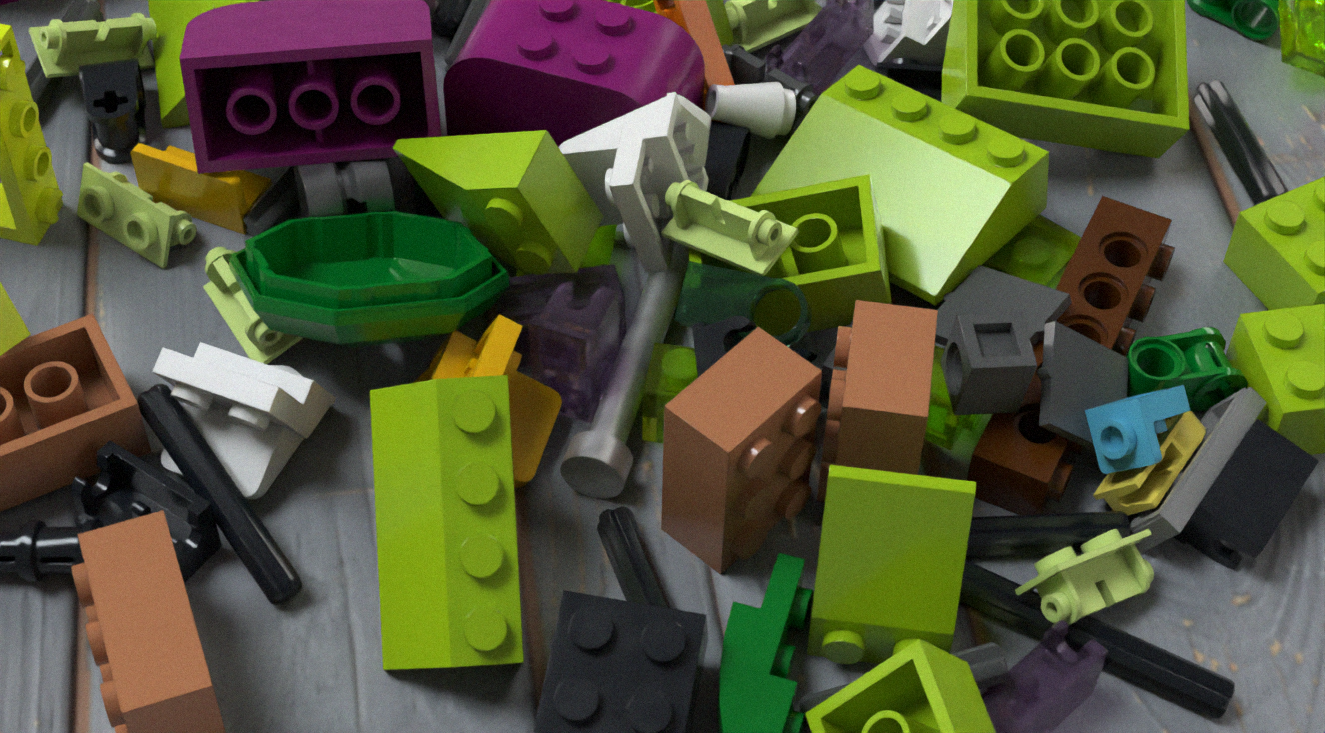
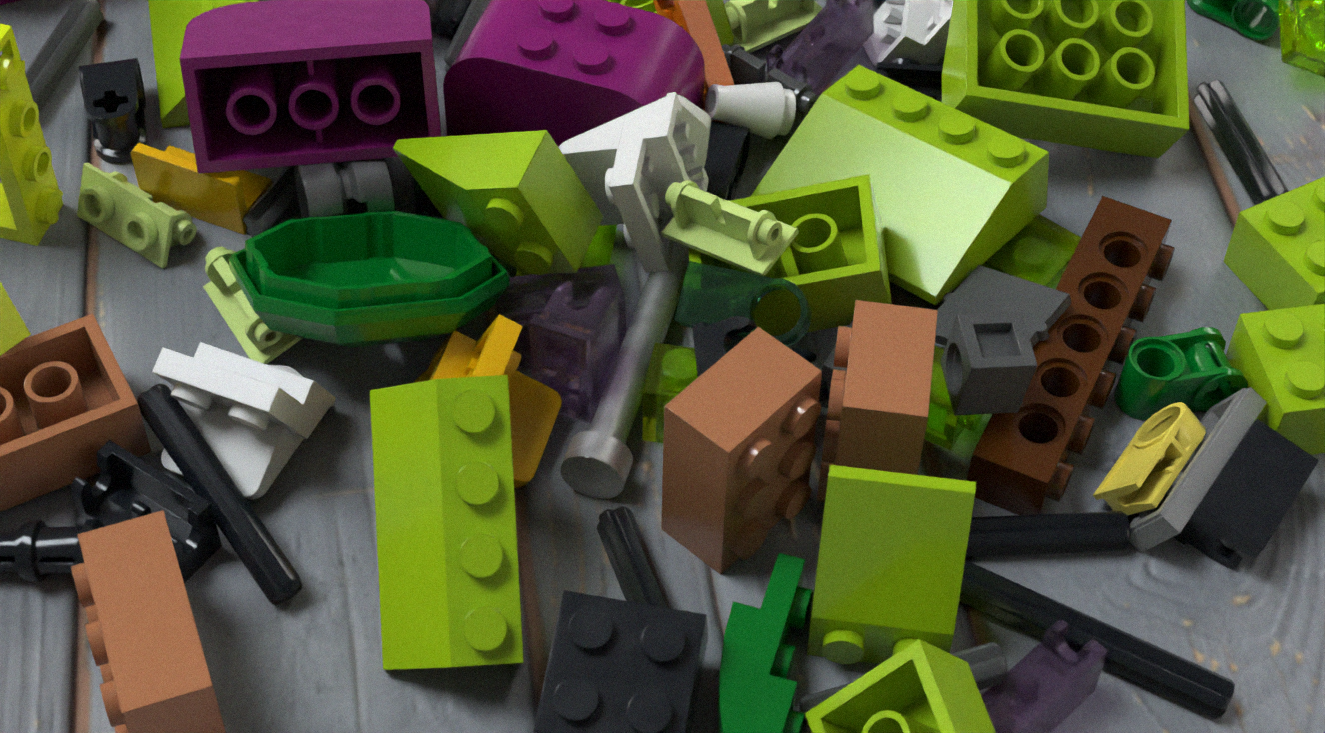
(71, 44): yellowish green hinge -> none
(1076, 378): dark grey piece -> none
(1097, 579): yellowish green hinge -> none
(1128, 428): medium azure bracket -> none

